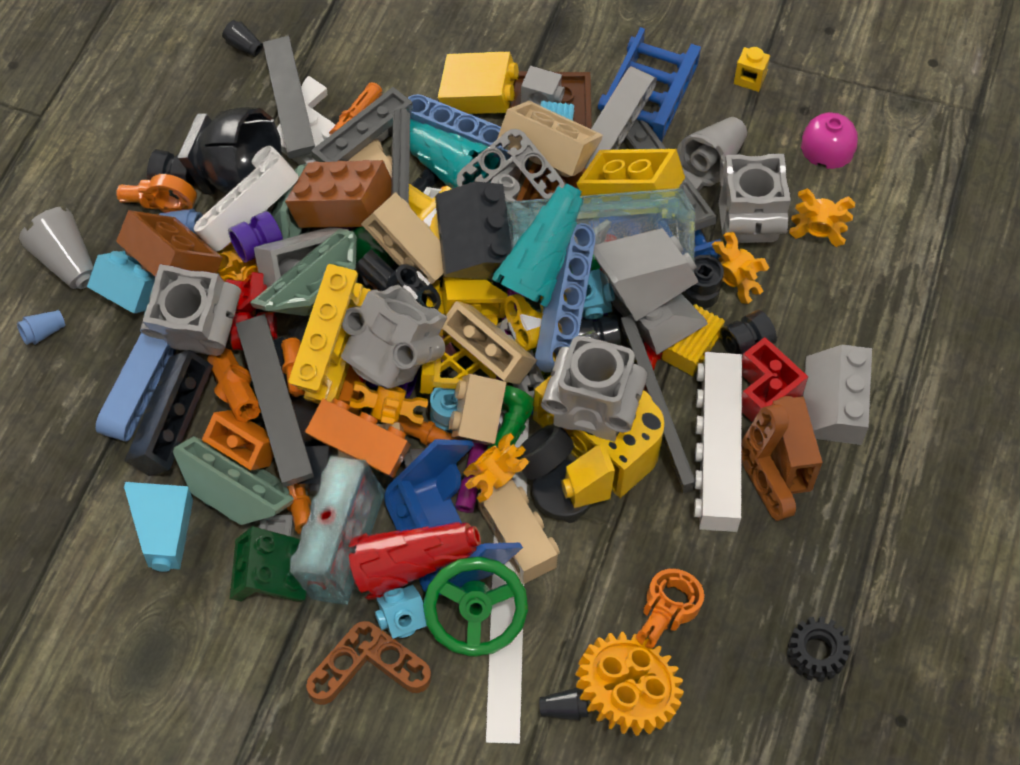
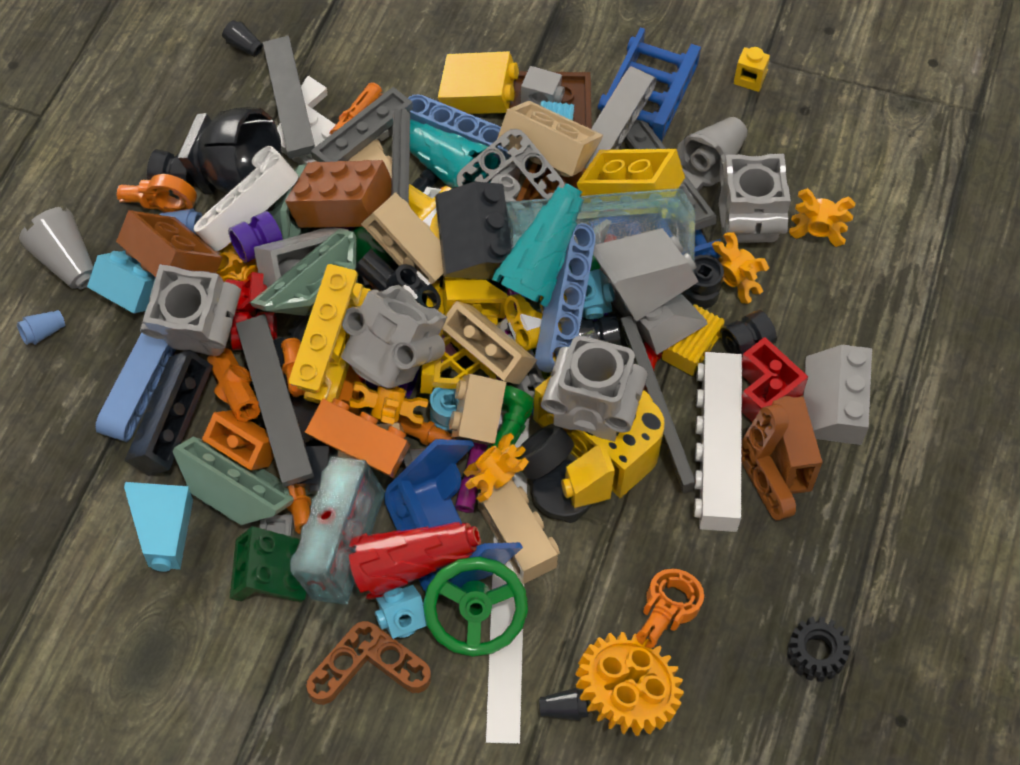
(830, 140): dark pink cylinder -> none

